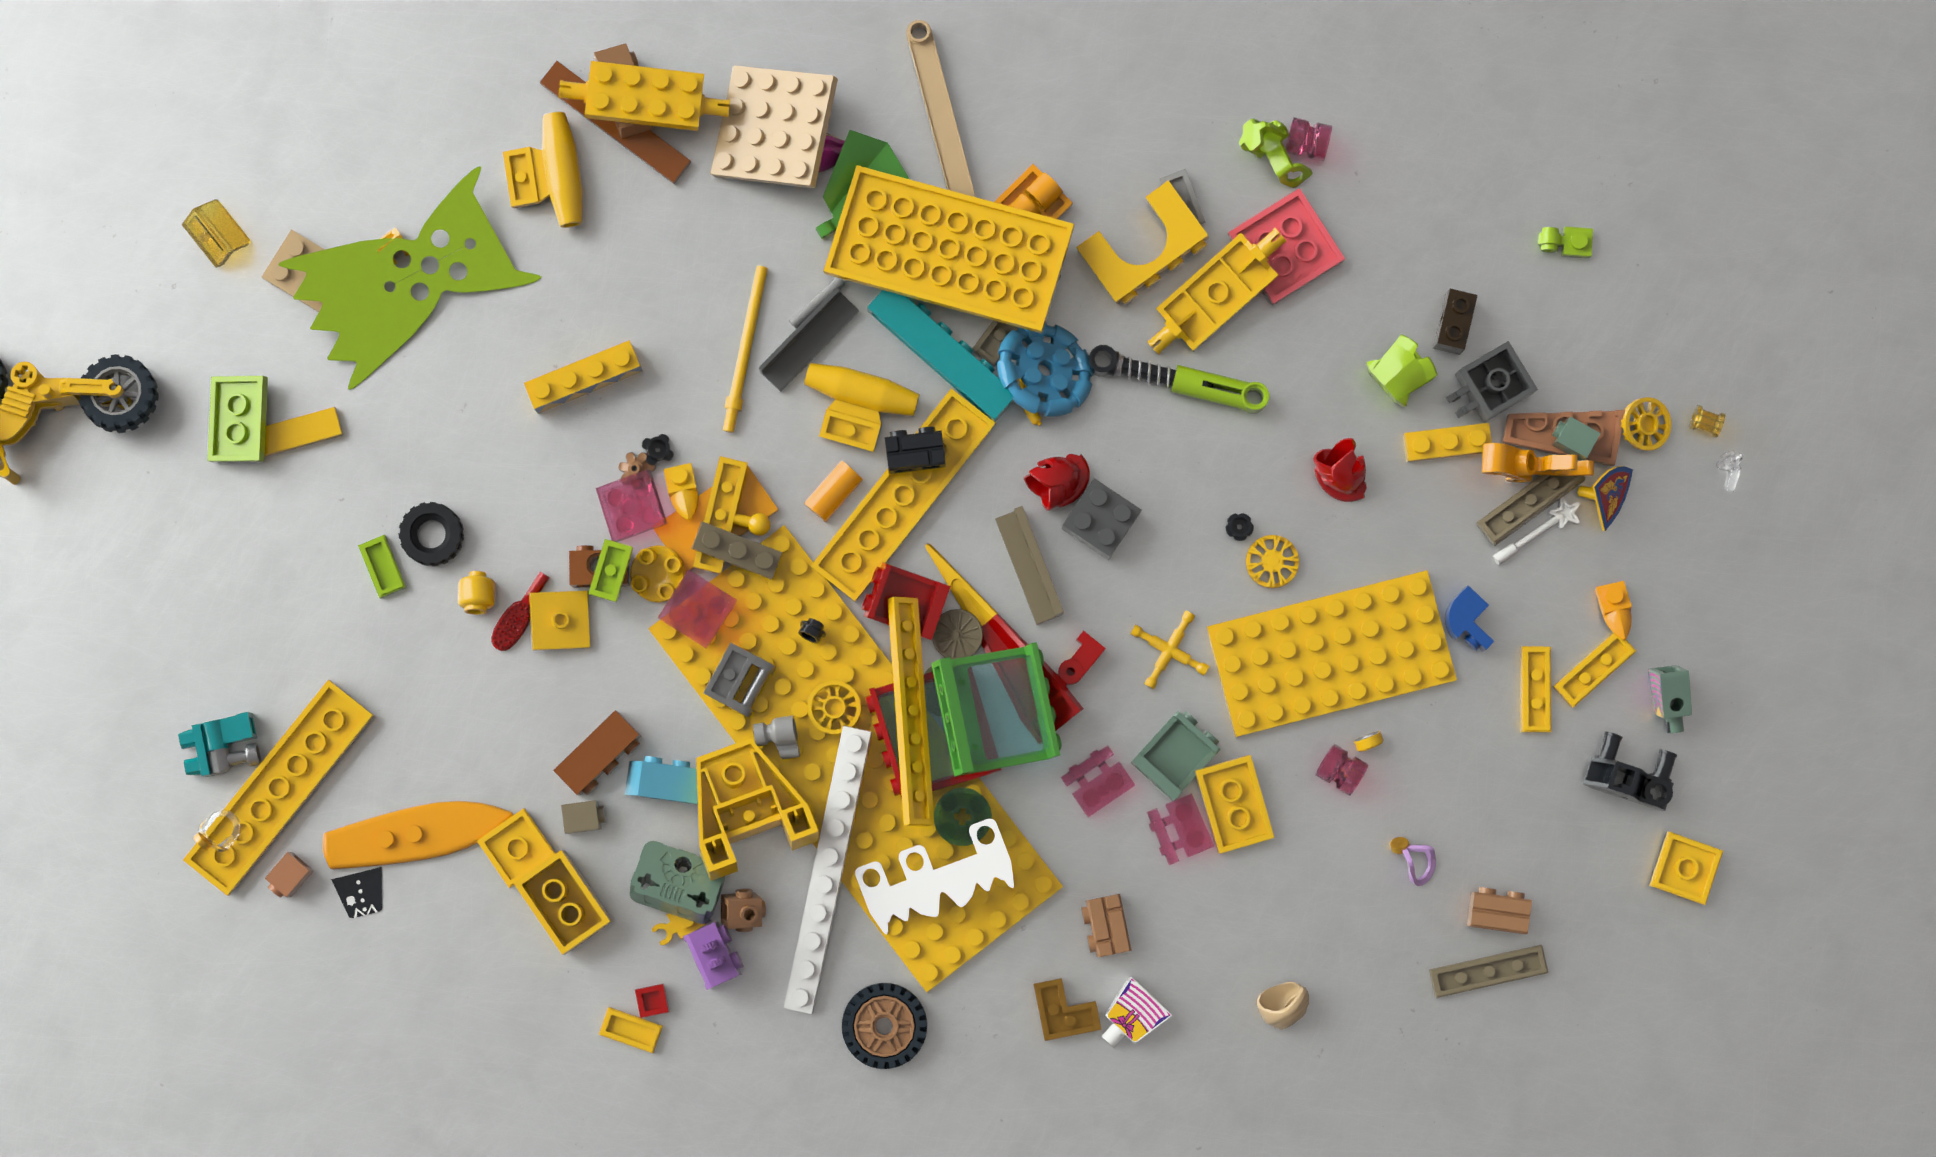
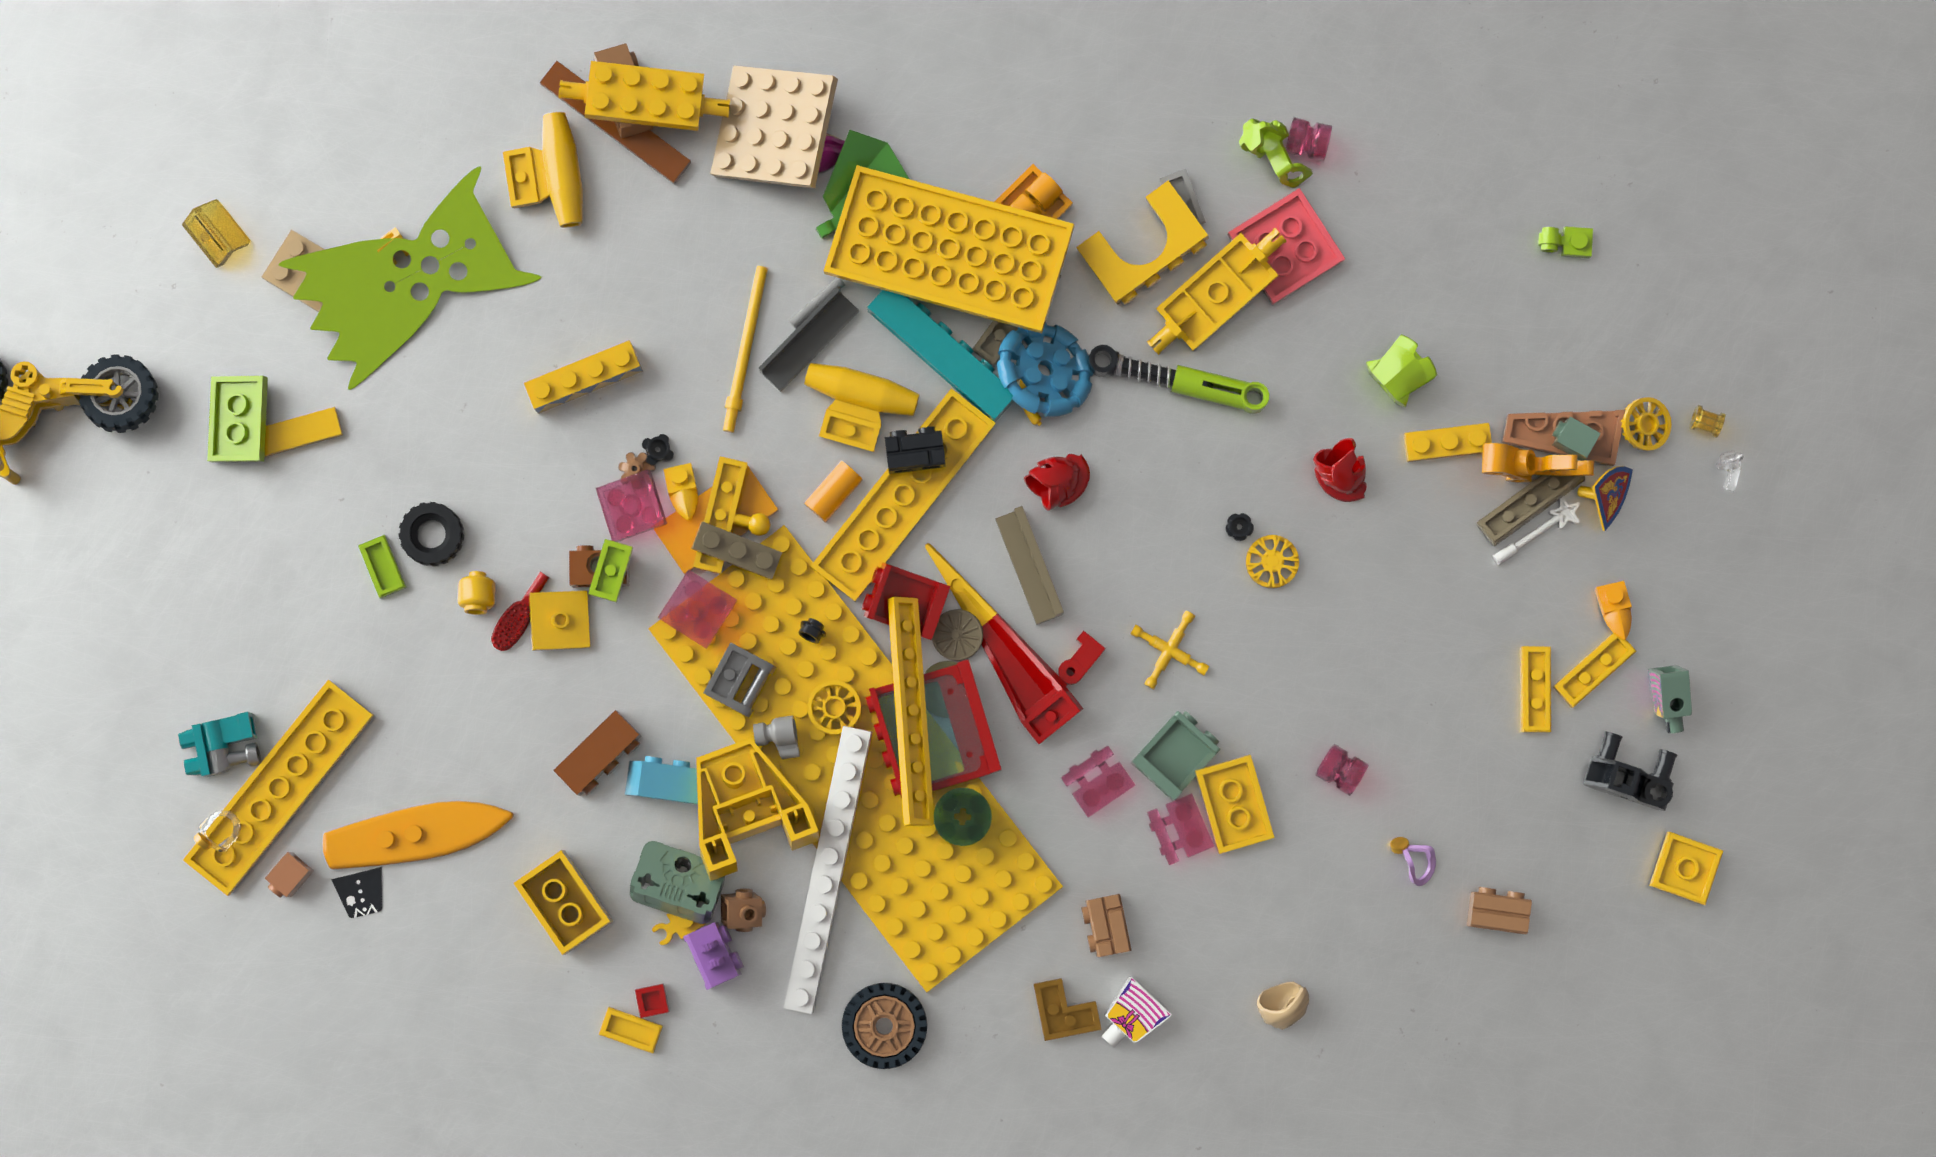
(516, 847): yellow plate -> none
(583, 816): dark tan brick -> none
(656, 573): yellow dish -> none
(924, 886): white piece -> none
(939, 110): tan piece -> none
(996, 709): clear light blue panel -> none
(1101, 519): dark grey brick -> none
(1331, 653): yellow plate -> none
(1368, 741): yellow tile -> none
(1455, 321): dark brown brick -> none
(1461, 617): blue brick -> none
(1485, 397): dark grey hinge -> none
(1488, 971): dark tan tile -> none

